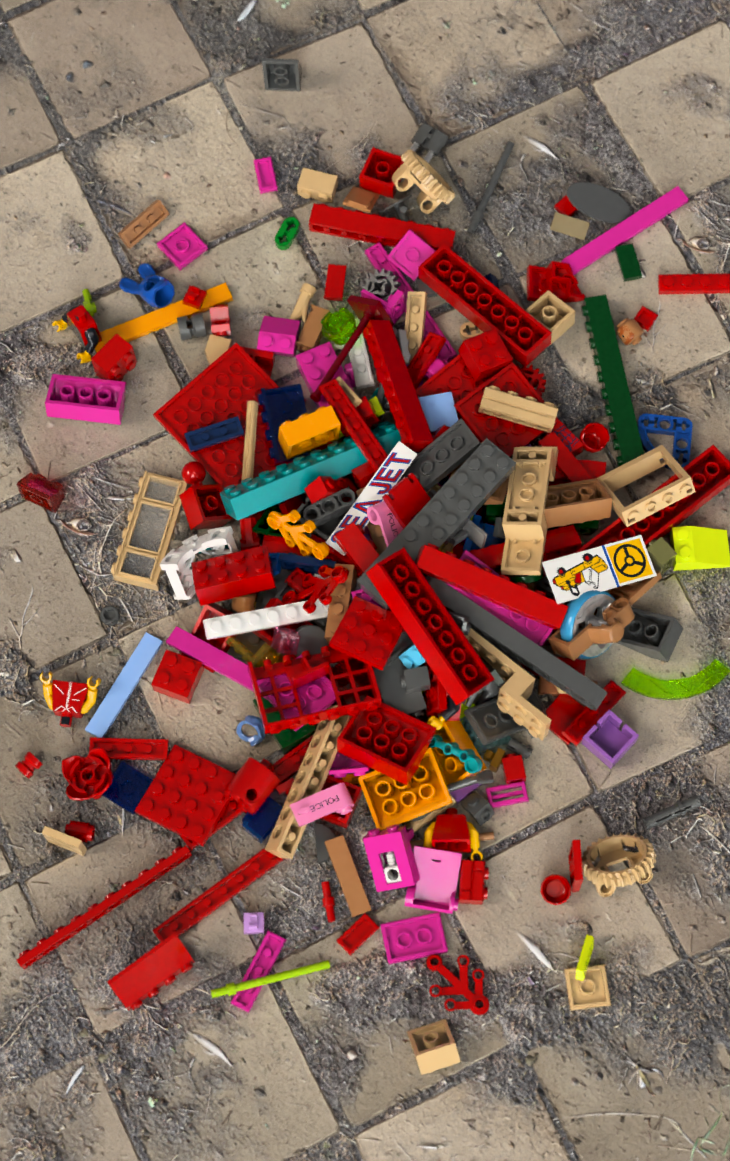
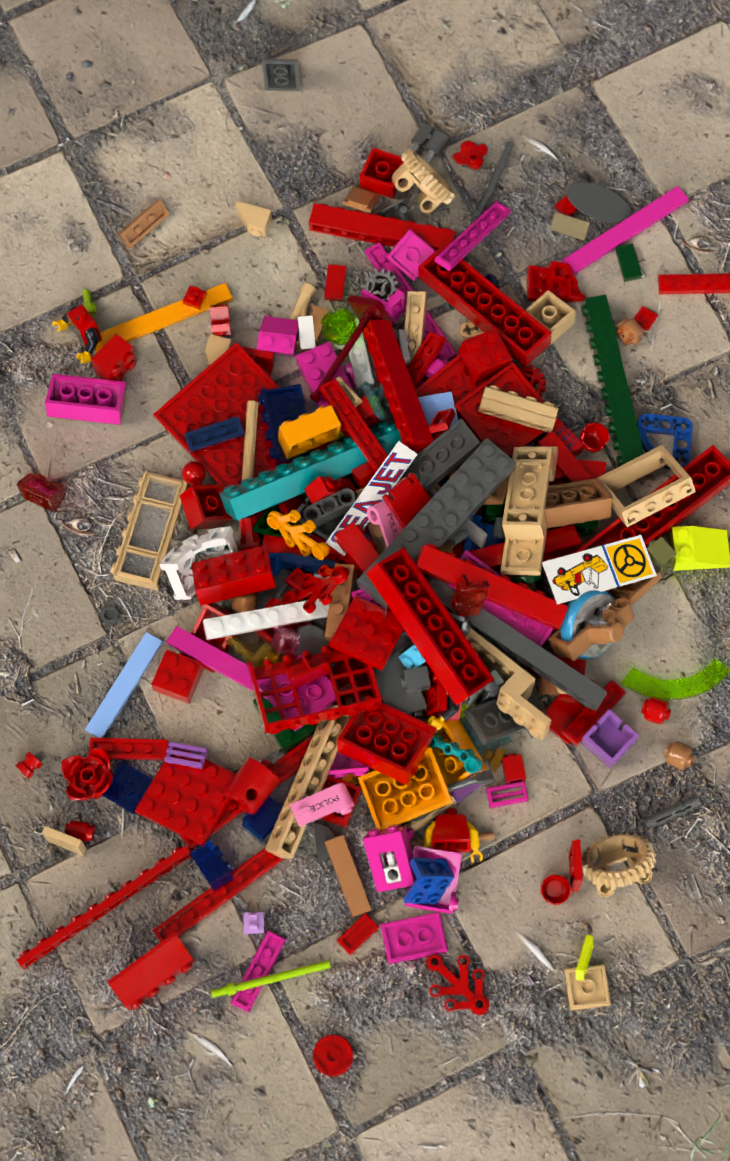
(69, 698): torso -> none
(153, 289): blue piece -> none
(172, 745): none -> medium lavender tile
(182, 246): dark pink tile -> none
(198, 326): dark grey wheel -> none
(212, 865): none -> clear blue brick
(254, 218): none -> tan slope
(256, 722): medium blue piece -> none
(265, 175): dark pink tile -> none
(285, 787): red tile -> none
(290, 235): green beam -> none
(306, 332): none -> white sticker
(317, 185): tan brick -> none
(328, 902): red bar -> none
(333, 1055): none -> red tile
(373, 400): none -> clear light blue tile
(432, 880): none -> blue bracket
(433, 1046): tan slope -> none
(442, 420): none -> red tile
(469, 596): none -> clear red bracket
(471, 154): none -> red plate
(472, 236): none -> dark pink tile
(472, 882): red brick -> none
(478, 807): dark grey bracket -> none
(519, 748): dark grey pin -> none
(652, 634): dark grey slope -> none
(656, 710): none -> red head
(679, 755): none -> medium nougat head

